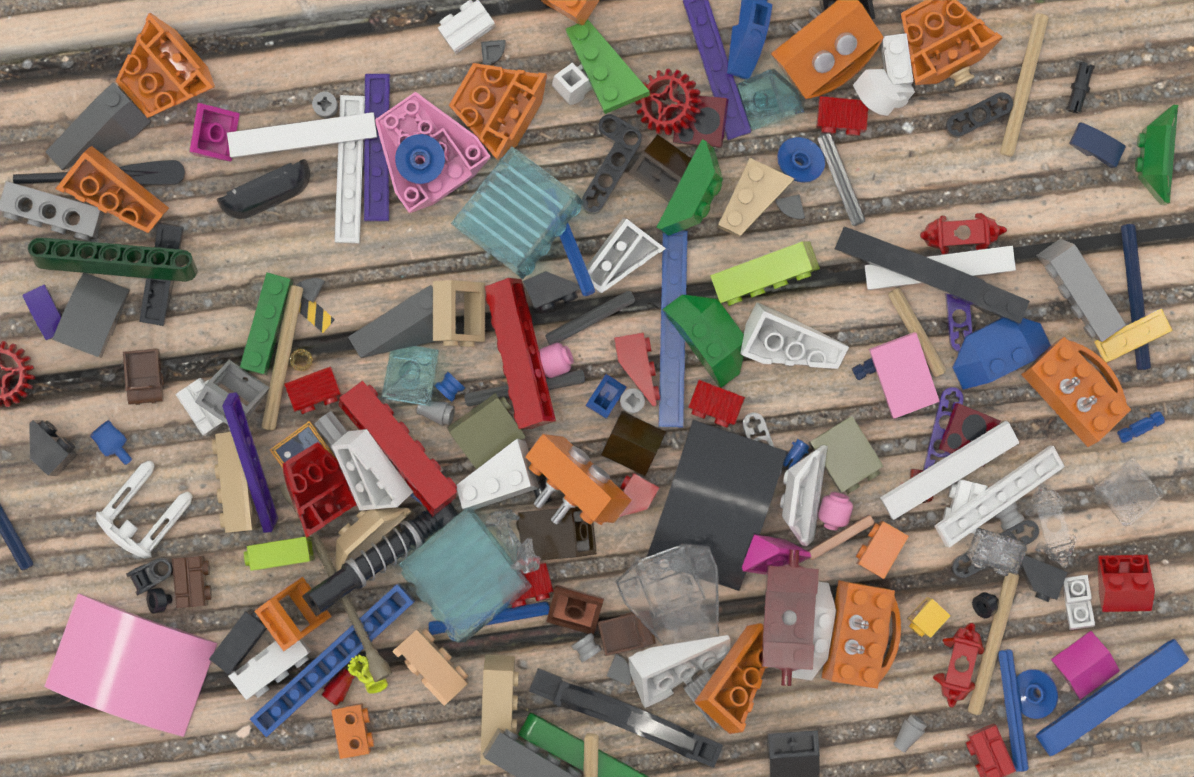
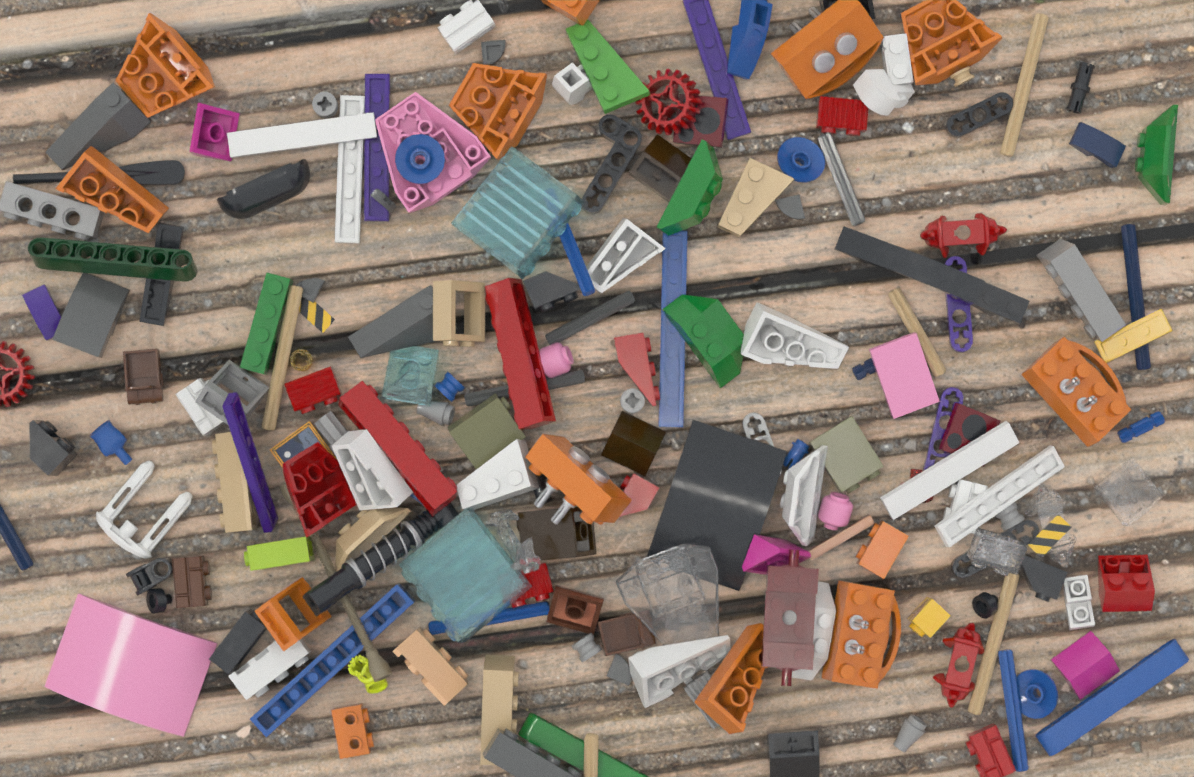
(338, 687): red cone -> none
(382, 199): none -> dark grey tile
(606, 396): blue slope -> none
(626, 716): black slope -> none
(715, 403): red brick -> none
(765, 271): lime wedge -> none
(769, 99): clear light blue slope -> none
(971, 262): white tile -> none
(998, 351): blue wedge -> none
(1049, 536): none -> sticker

